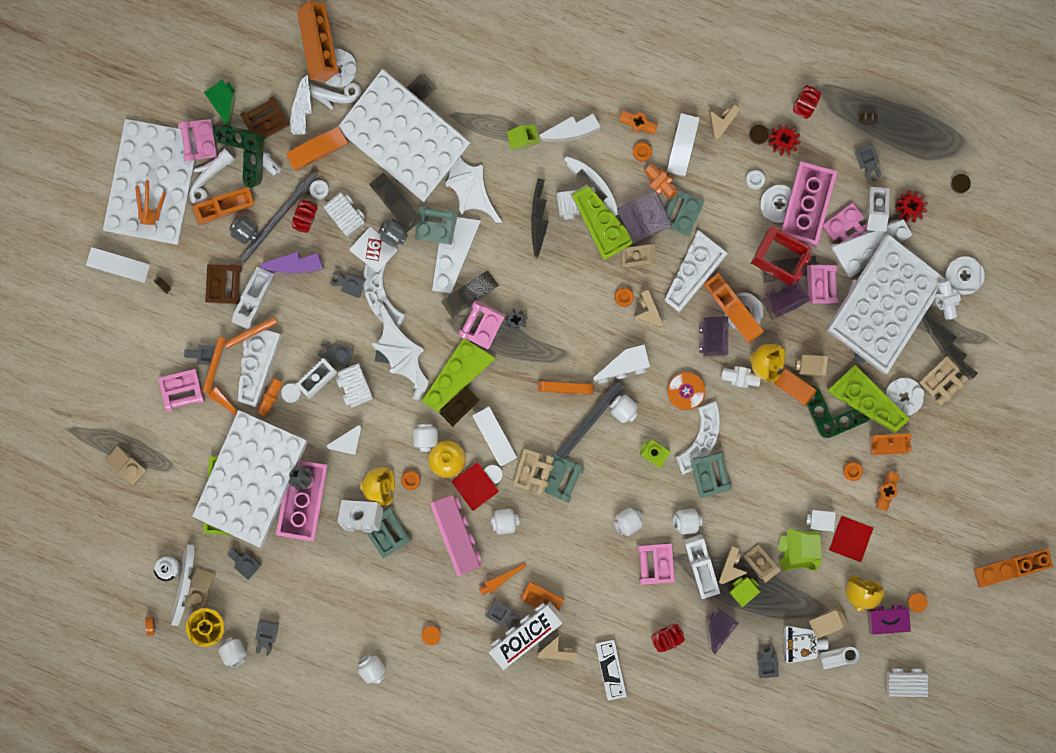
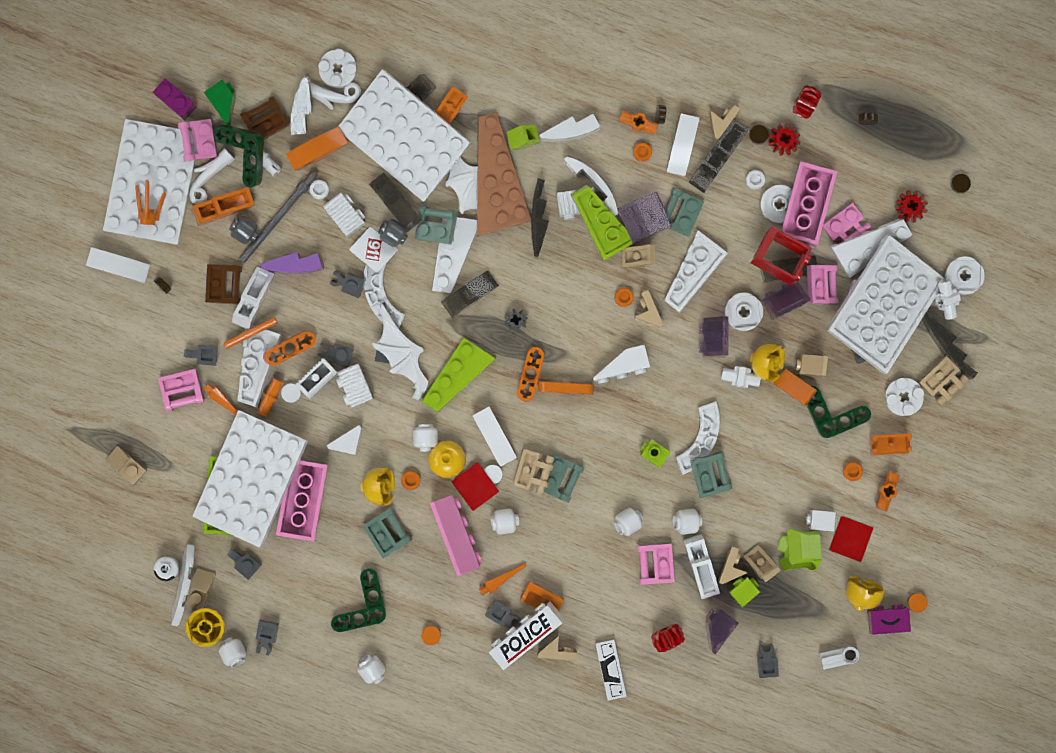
(149, 624): orange tile -> none
(174, 99): none -> magenta brick
(214, 364): orange bar -> none
(299, 337): none -> orange beam
(300, 477): dark grey gear -> none
(304, 216): red gear -> none
(317, 41): orange brick -> none
(351, 510): white brick -> none
(371, 606): none -> dark green beam
(451, 104): none -> orange hinge
(459, 406): dark brown plate -> none
(487, 328): bright pink plate -> none
(498, 189): none -> nougat wing
(538, 362): none -> orange beam
(591, 418): dark grey axle -> none
(624, 409): white head -> none
(660, 114): none -> dark brown tile
(661, 181): orange axle -> none
(686, 391): orange tile -> none
(719, 155): none -> clear smoke slope
(733, 308): orange slope -> none
(801, 644): white torso -> none
(828, 622): tan slope -> none
(864, 396): lime wing -> none
(867, 159): dark grey plate -> none
(878, 209): white brick -> none
(907, 683): white brick -> none
(1013, 567): orange slope -> none

